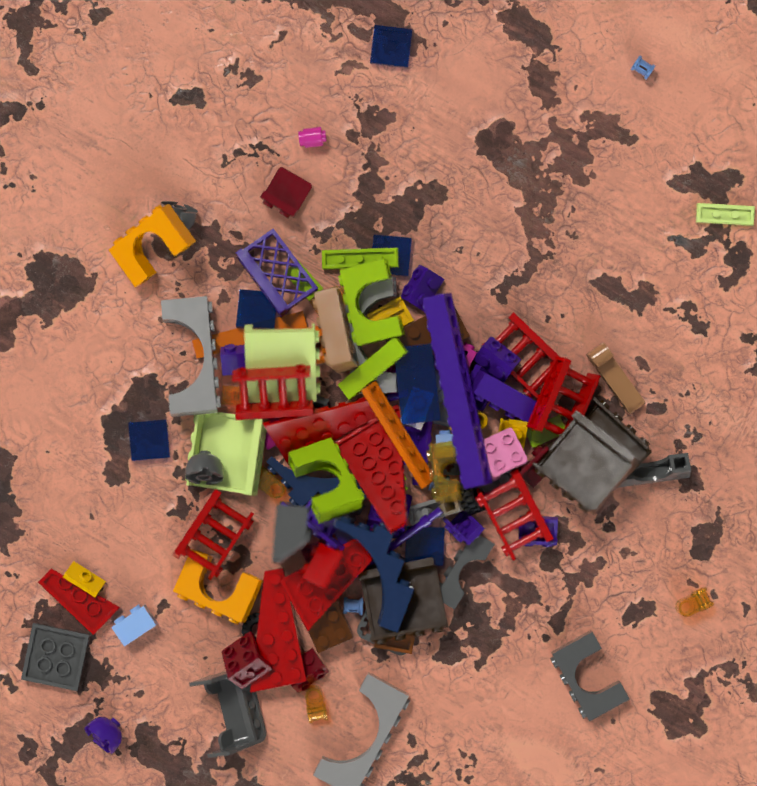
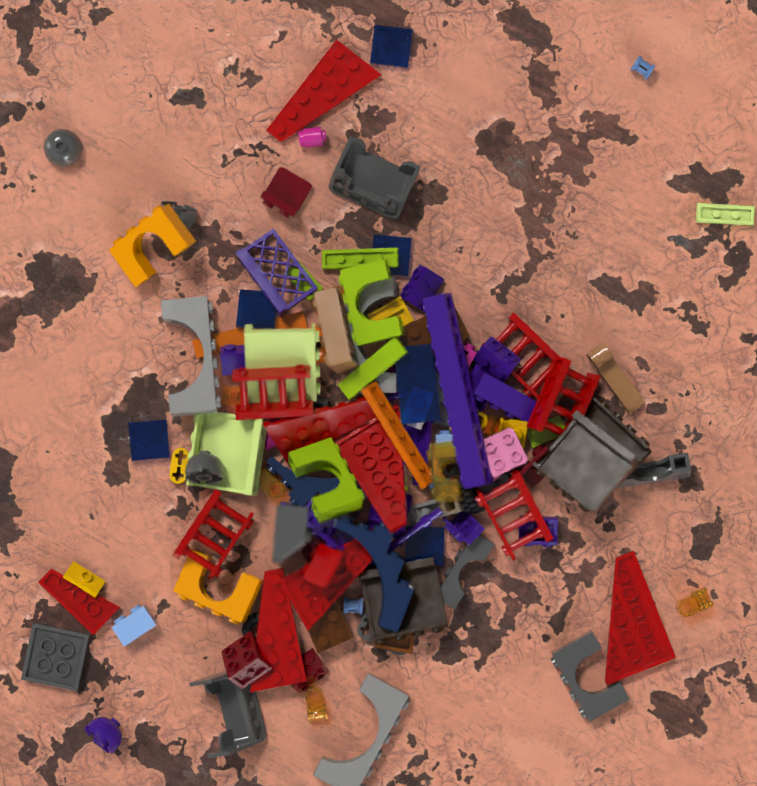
(62, 148): none -> dark grey cylinder
(174, 465): none -> yellow beam
(329, 84): none -> red wing
(372, 180): none -> dark grey windscreen
(492, 425): none -> clear orange tile
(635, 628): none -> red wing

